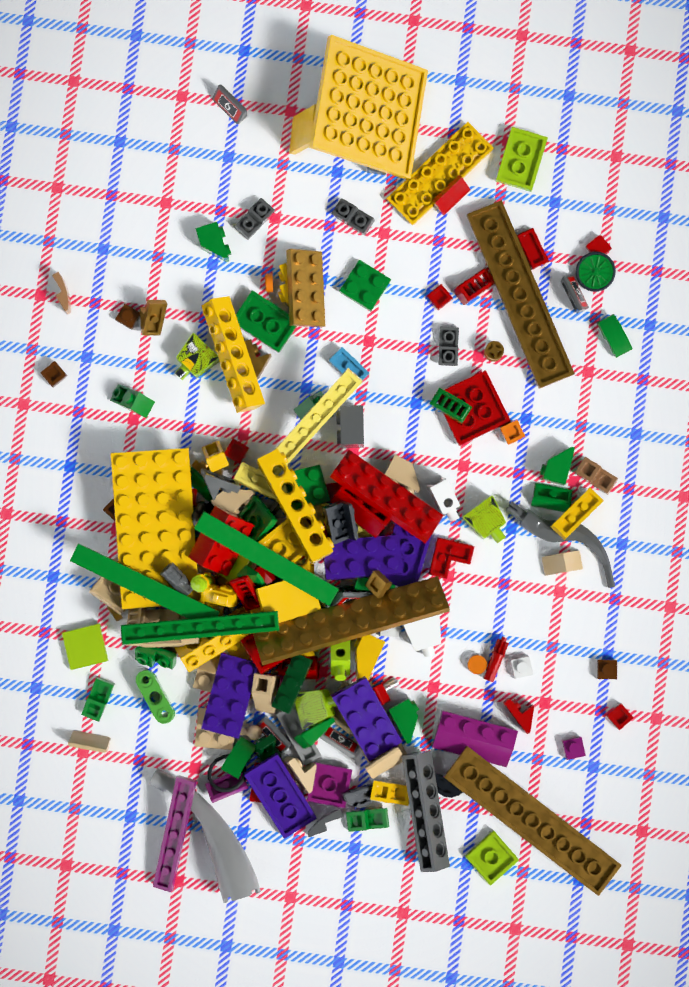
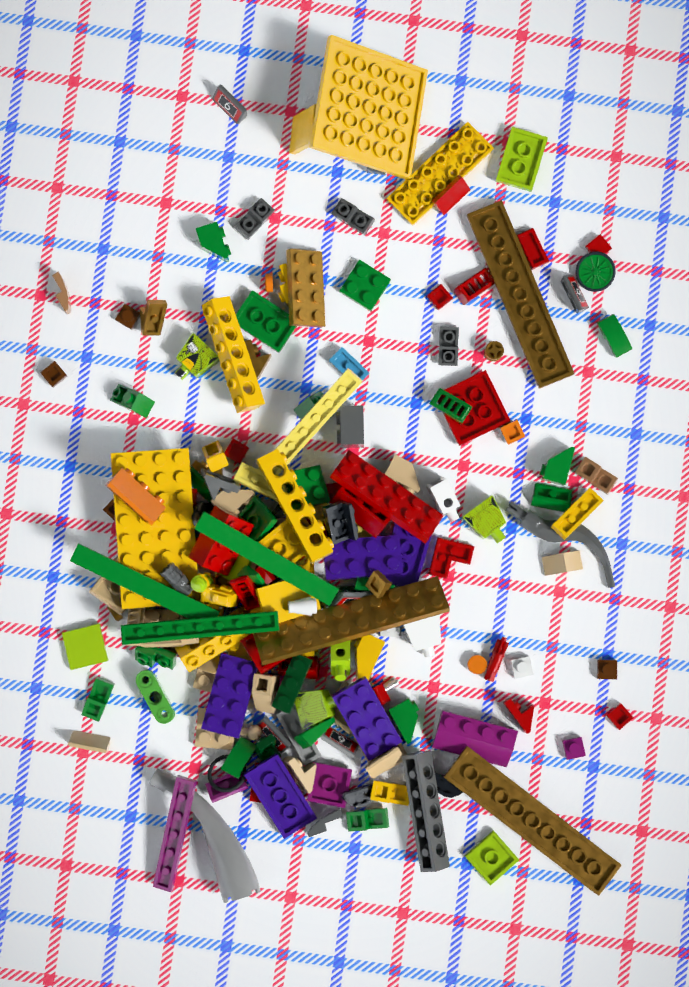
(136, 495): none -> orange slope
(303, 606): none -> white cone

